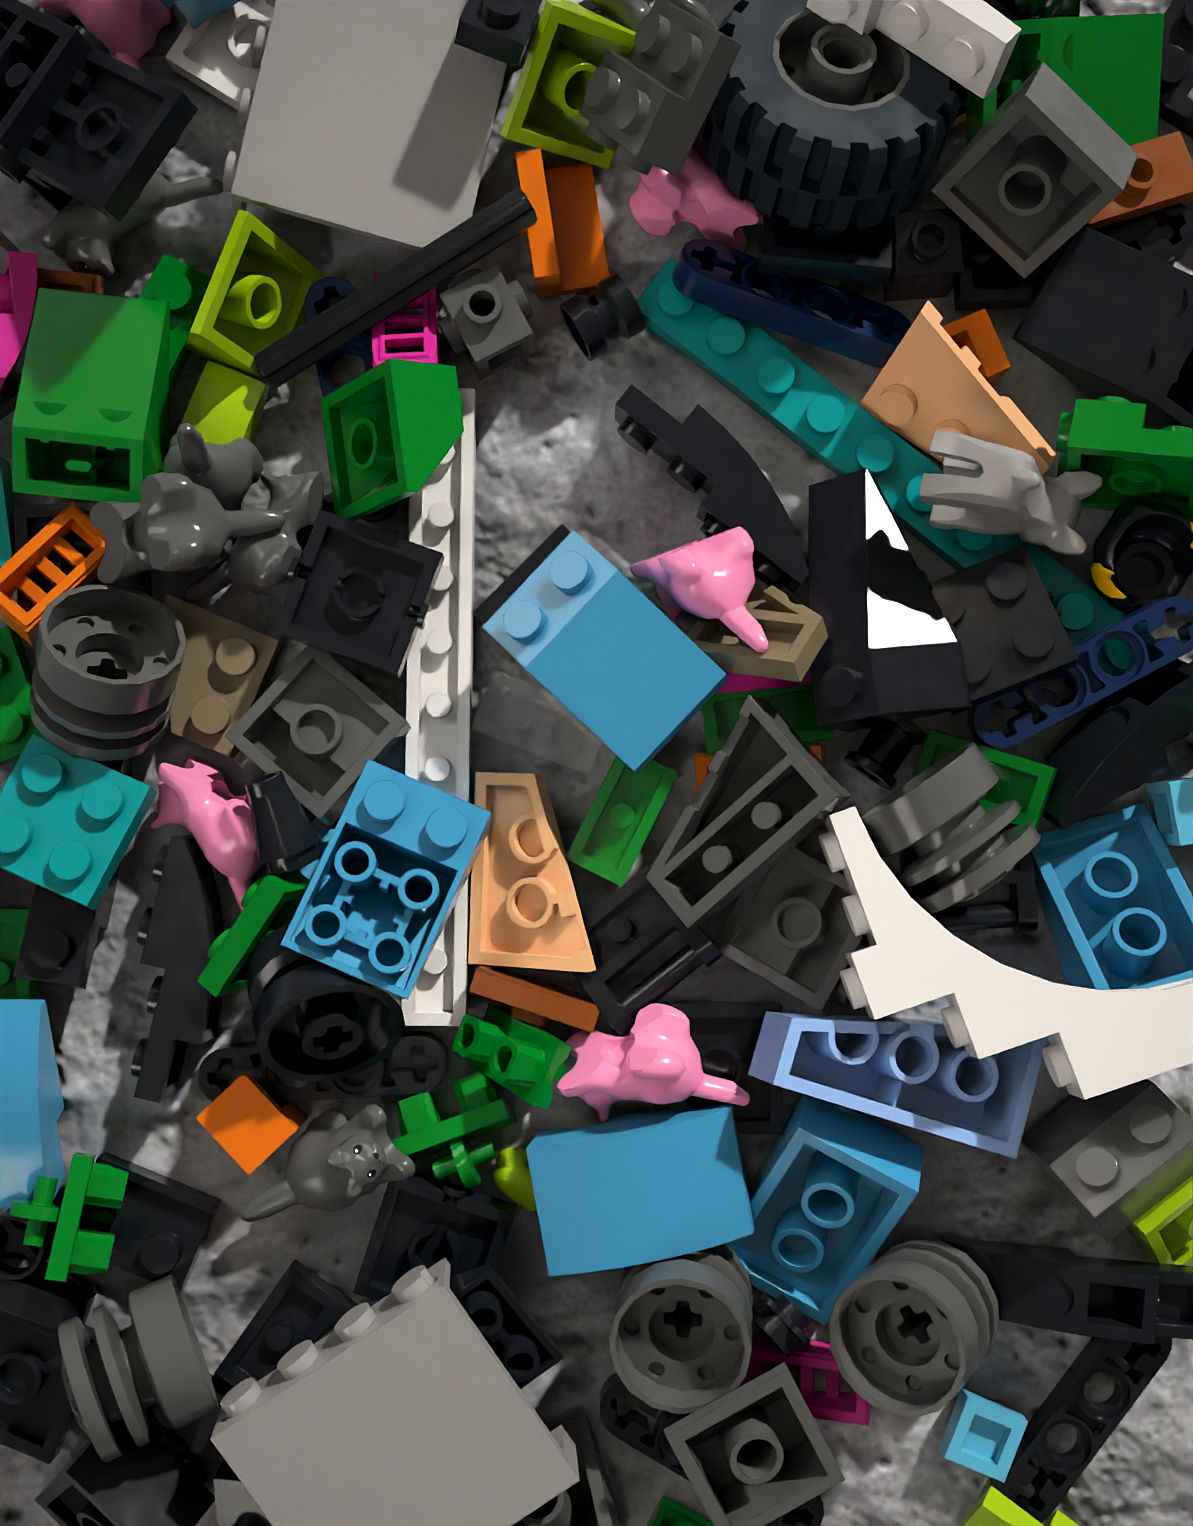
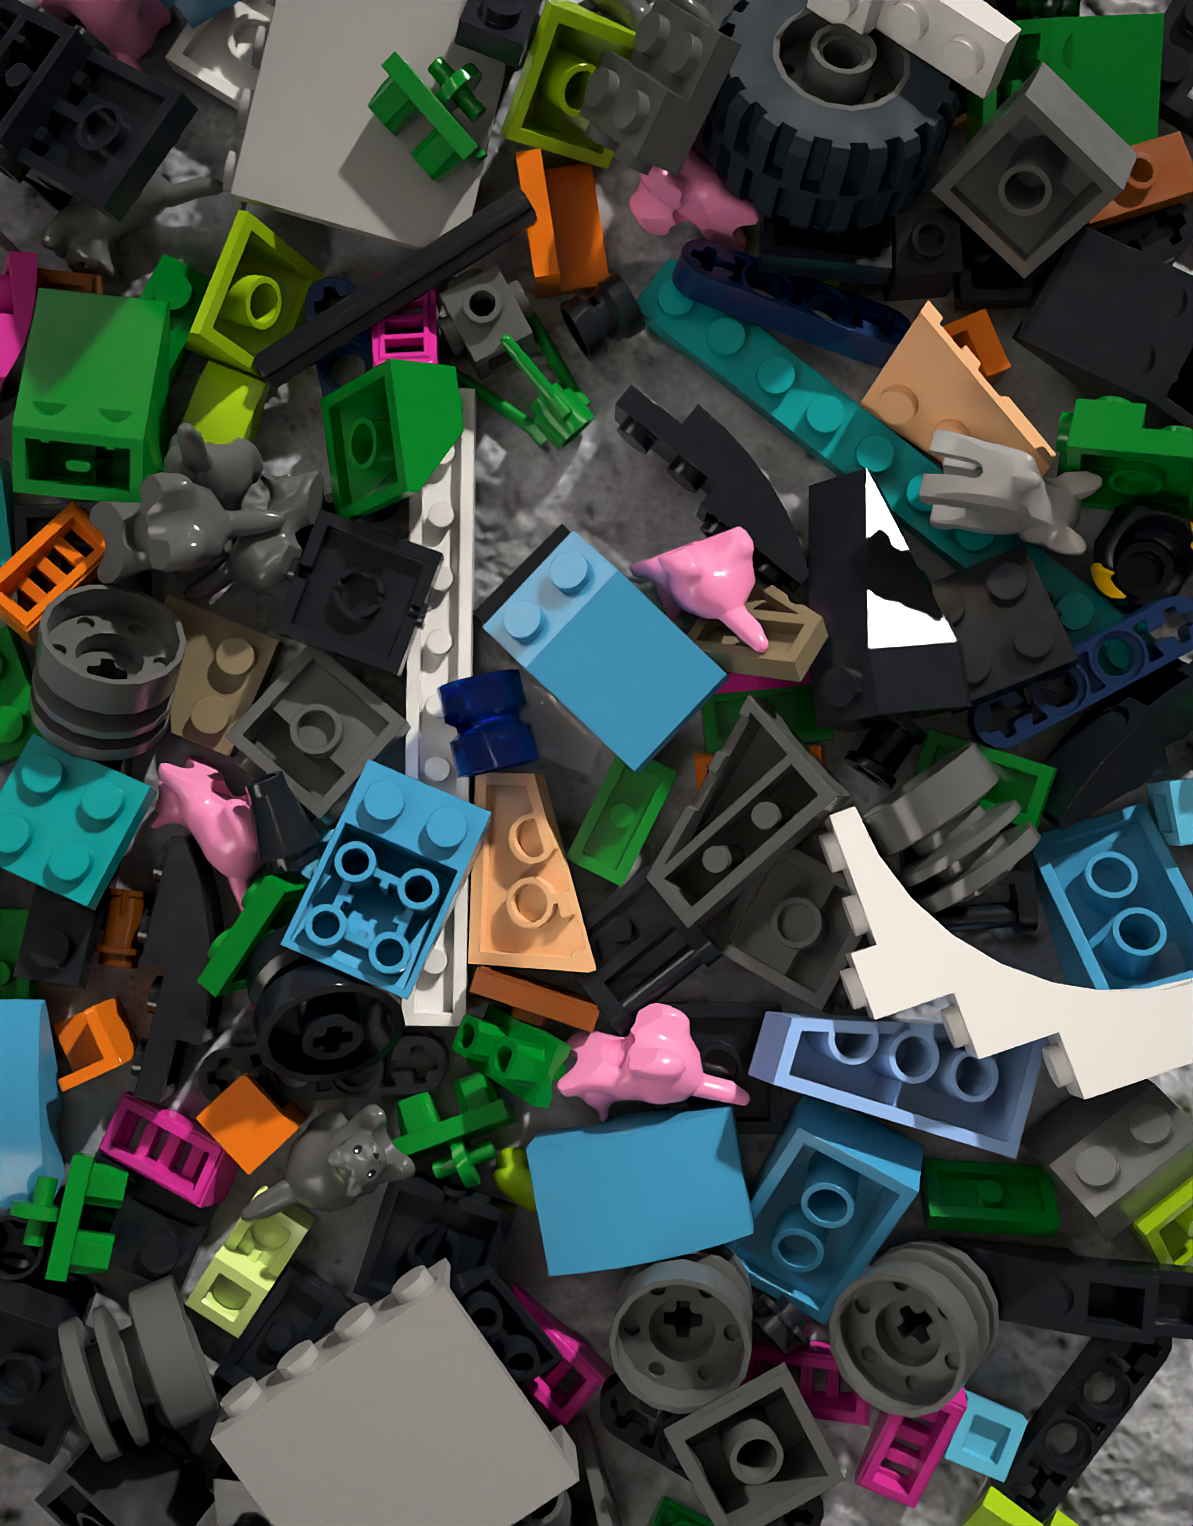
(96, 1041): none -> orange panel
(121, 928): none -> reddish brown pin
(207, 1170): none -> dark pink slope
(248, 1267): none -> yellowish green slope
(406, 95): none -> green hips
(488, 723): none -> clear blue wheel
(558, 412): none -> green plant
(576, 1354): none -> dark pink slope
(932, 1443): none -> dark pink slope
(988, 1198): none -> green plate

